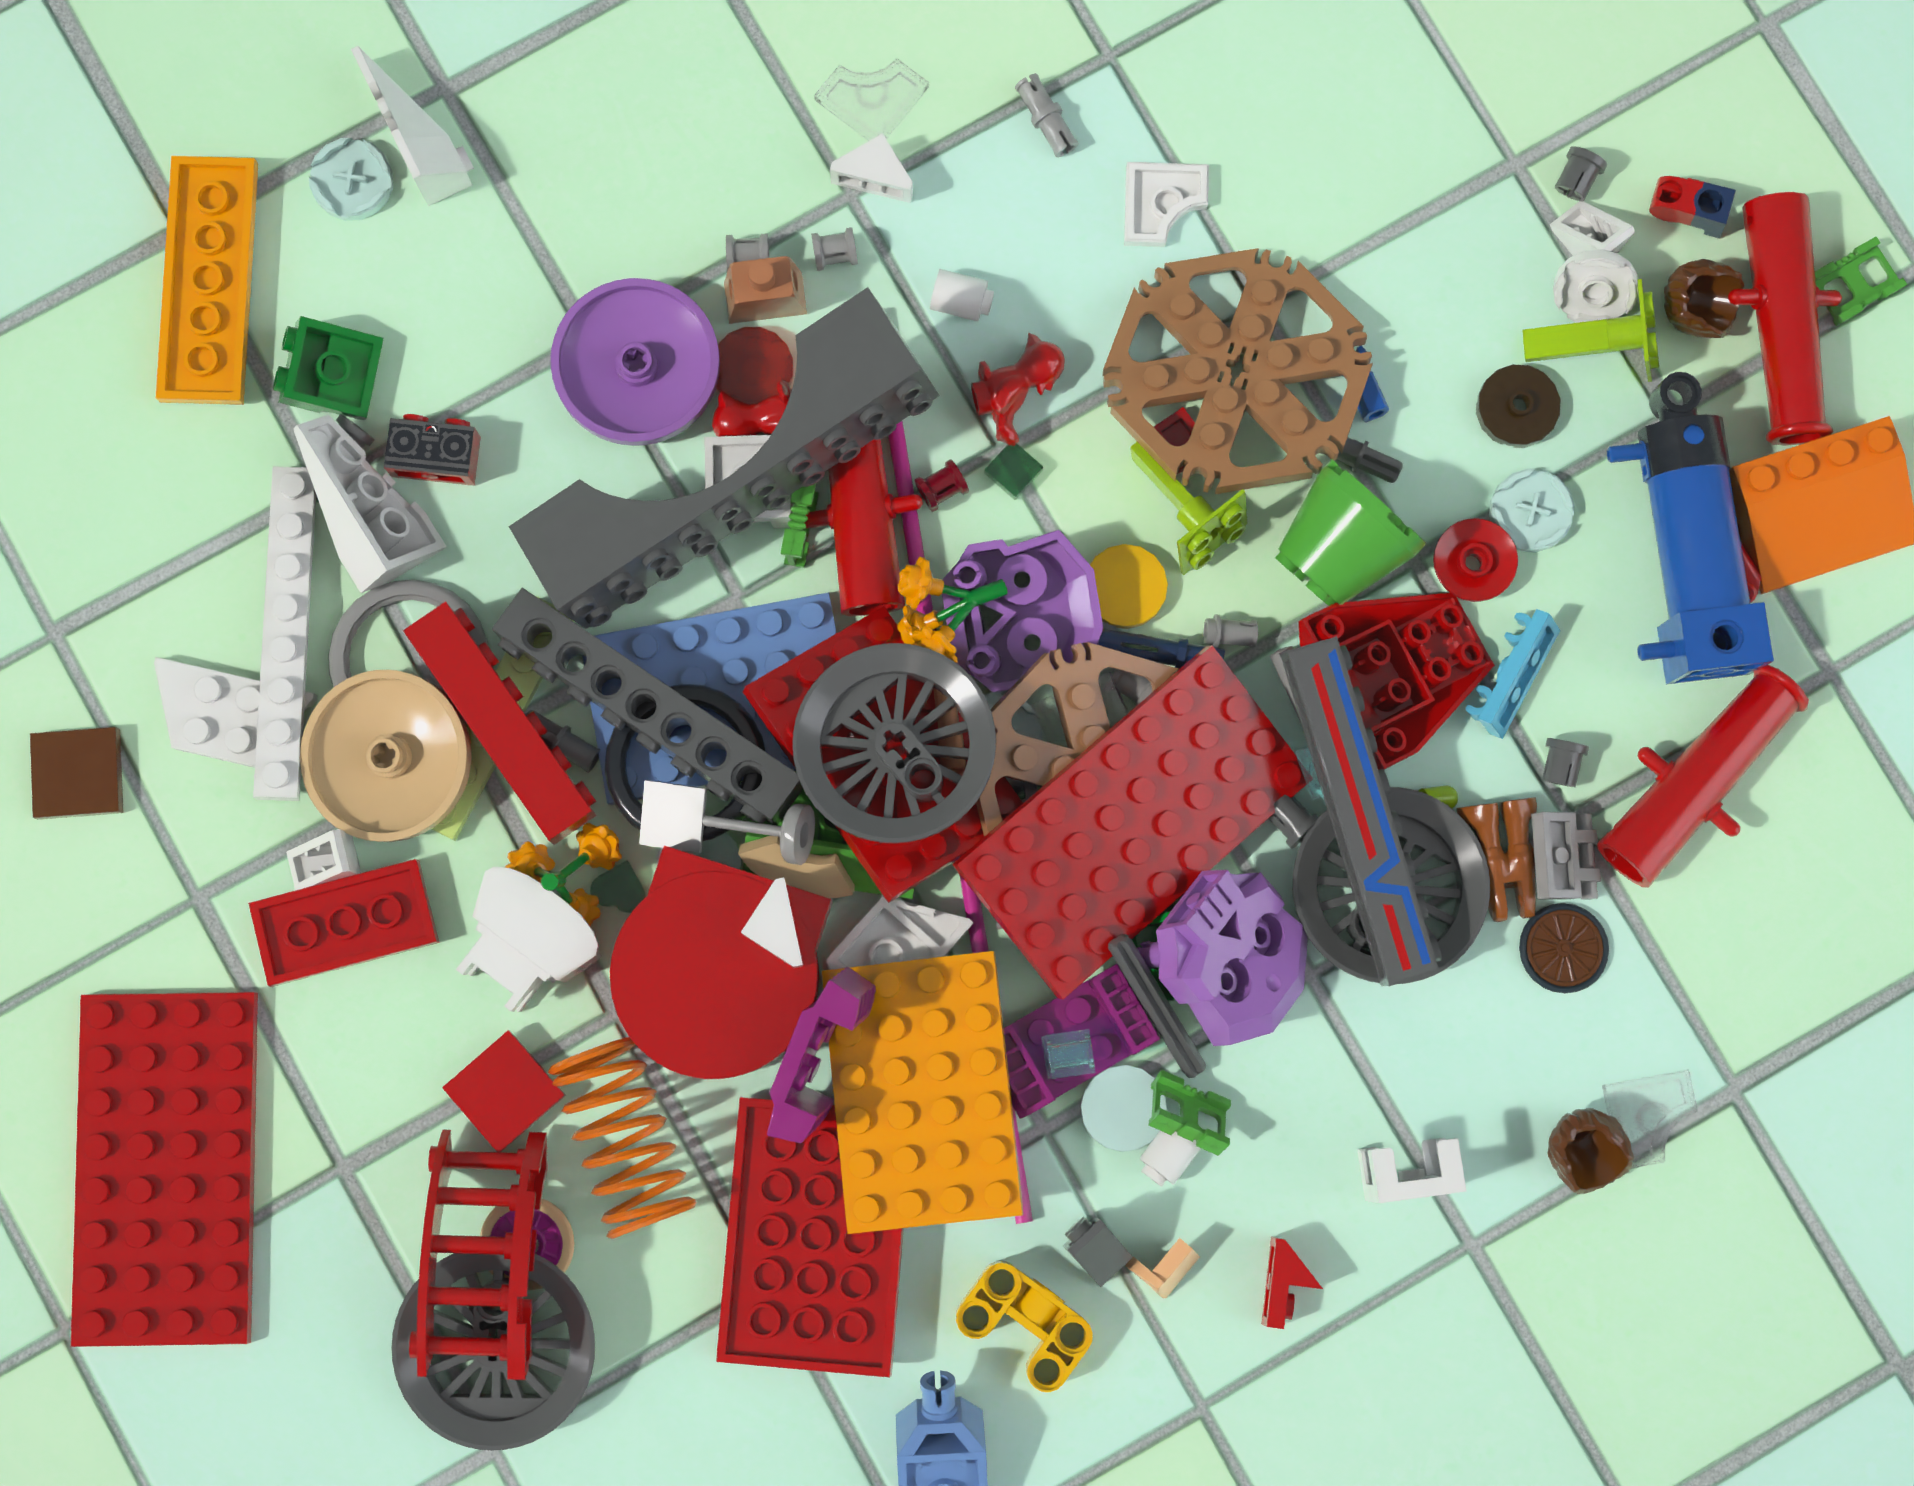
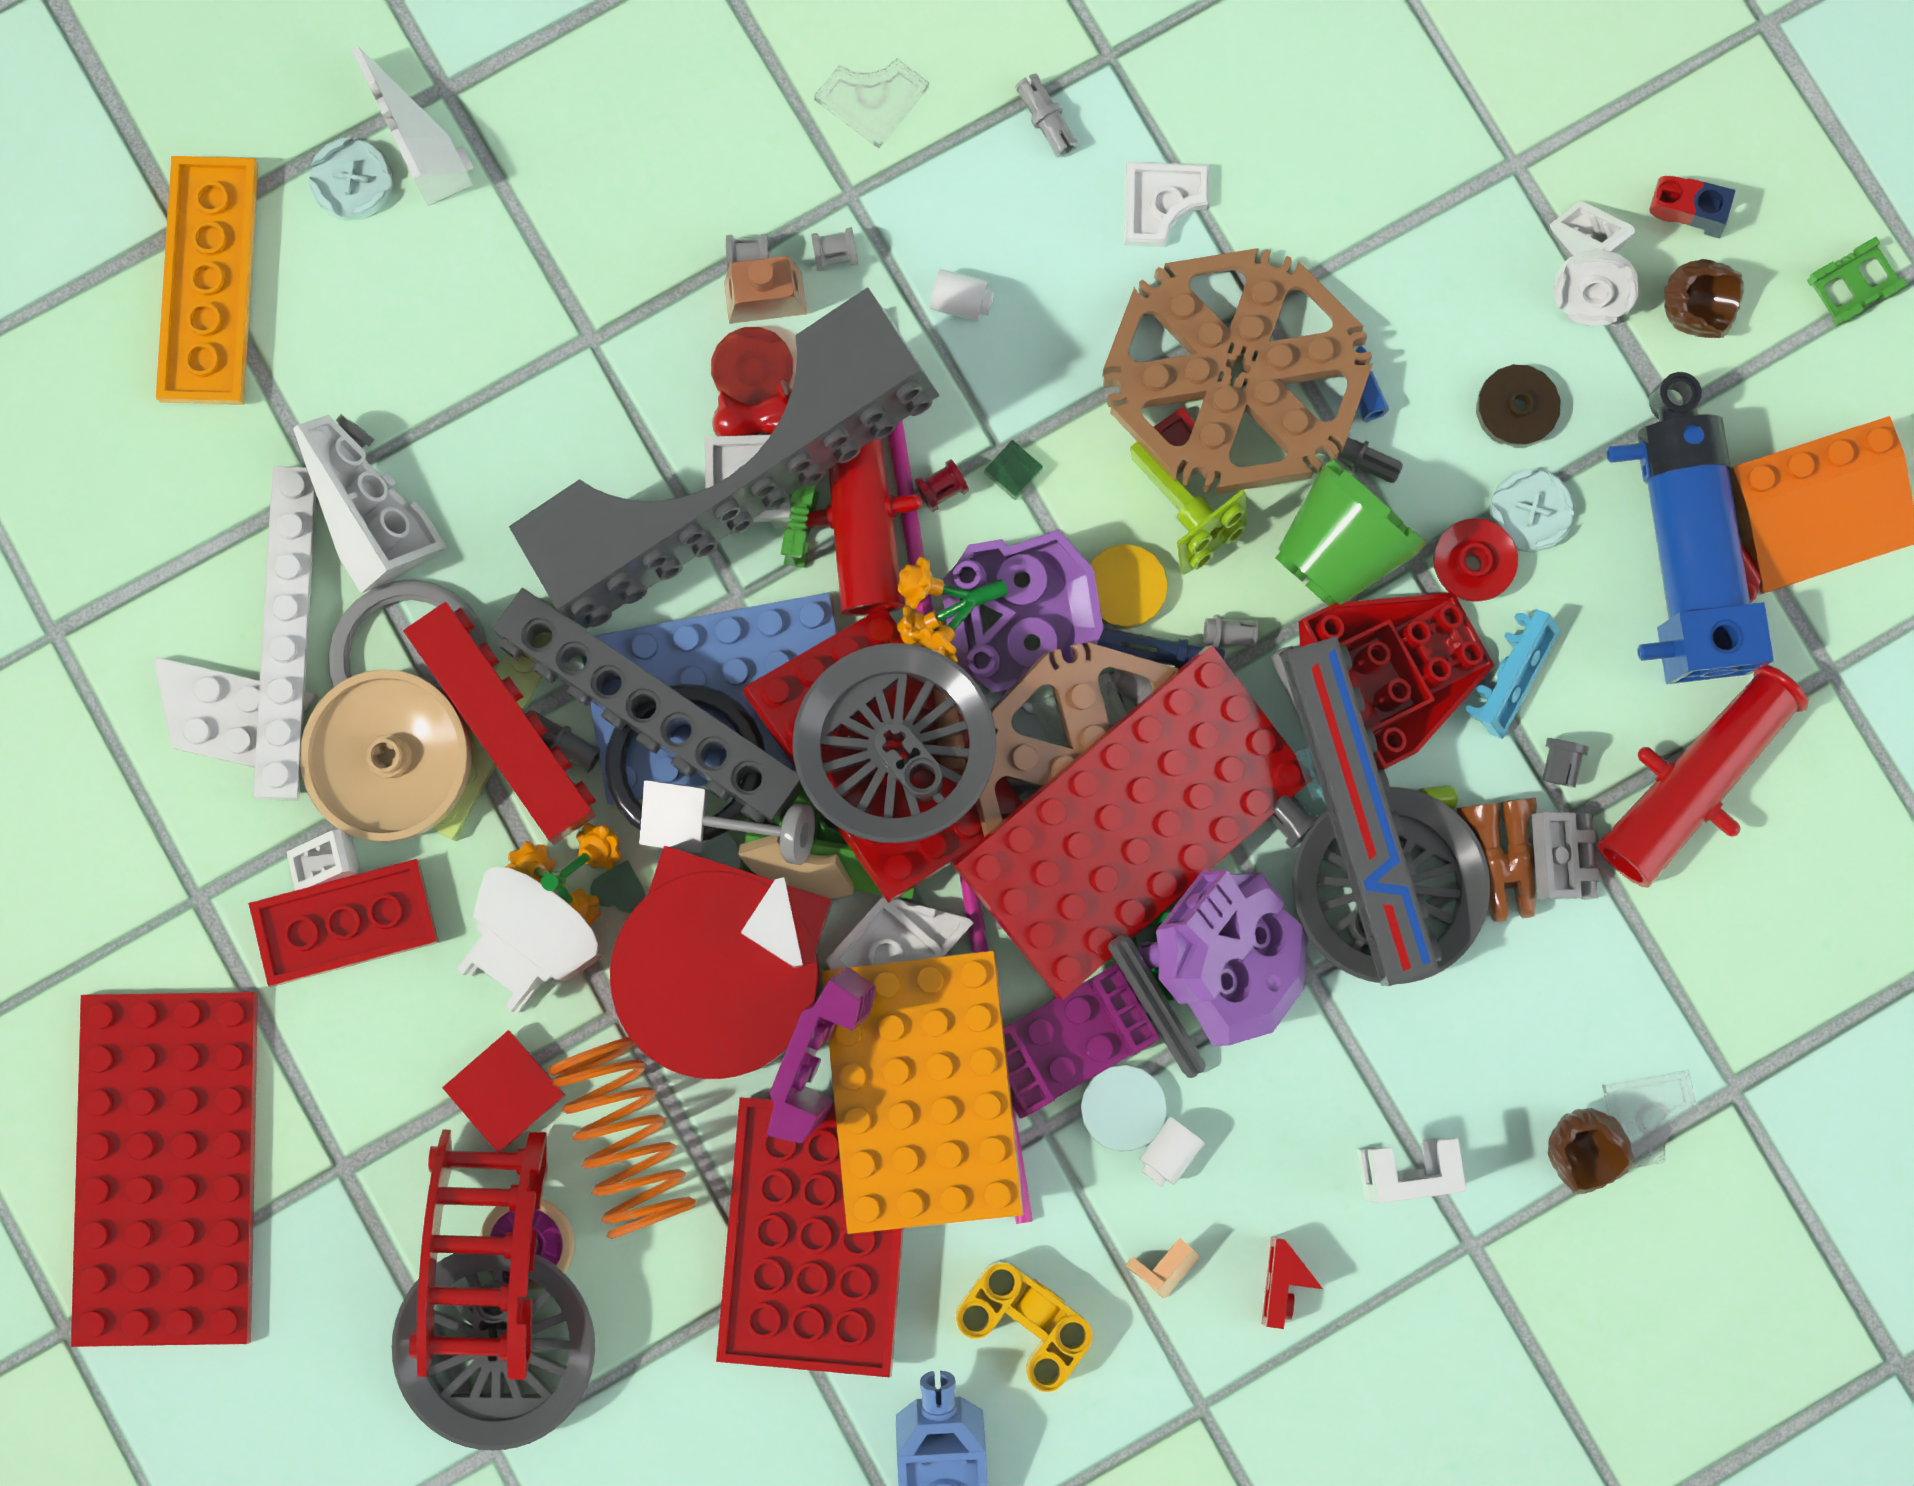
(76, 773): reddish brown tile -> none
(328, 368): green plate -> none
(432, 450): brick -> none
(635, 361): medium lavender dish -> none
(873, 170): white slope -> none
(1006, 388): red animal -> none
(1068, 1054): clear light blue brick -> none
(1096, 1249): dark grey slope -> none
(1190, 1103): bright green piece -> none
(1564, 948): reddish brown wheel -> none
(1580, 173): dark grey bush -> none
(1597, 336): lime piece -> none
(1787, 314): red piece -> none

